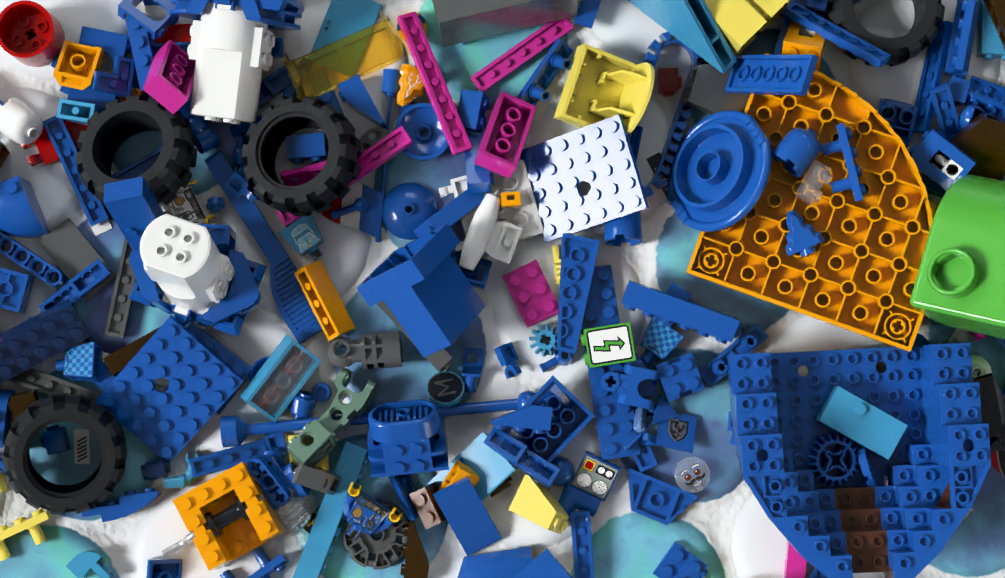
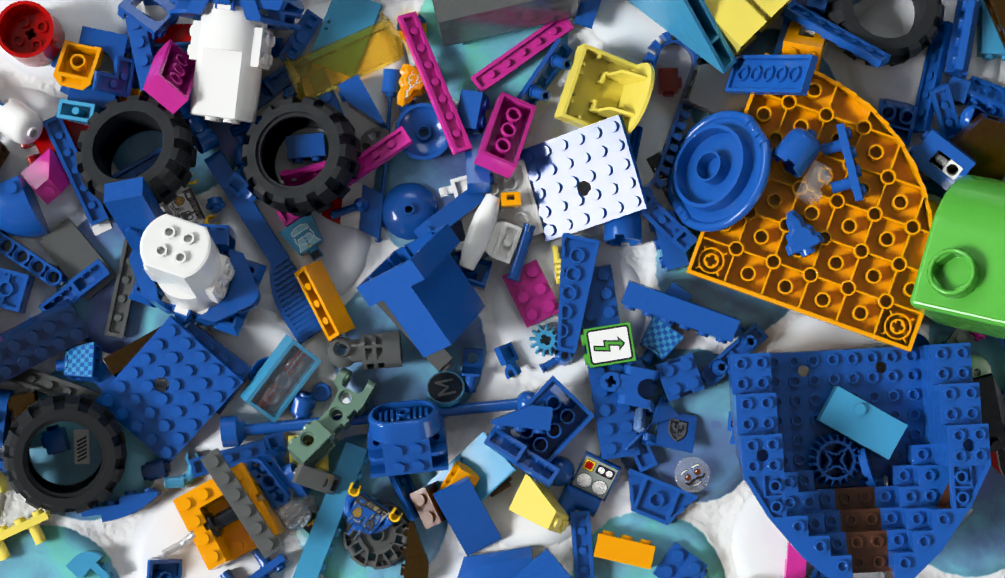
(46, 176): none -> dark pink slope
(241, 503): none -> dark grey plate
(300, 38): none -> blue plate
(521, 253): none -> blue pin
(624, 549): none -> light orange brick
(667, 224): none -> blue slope
(671, 256): none -> blue brick

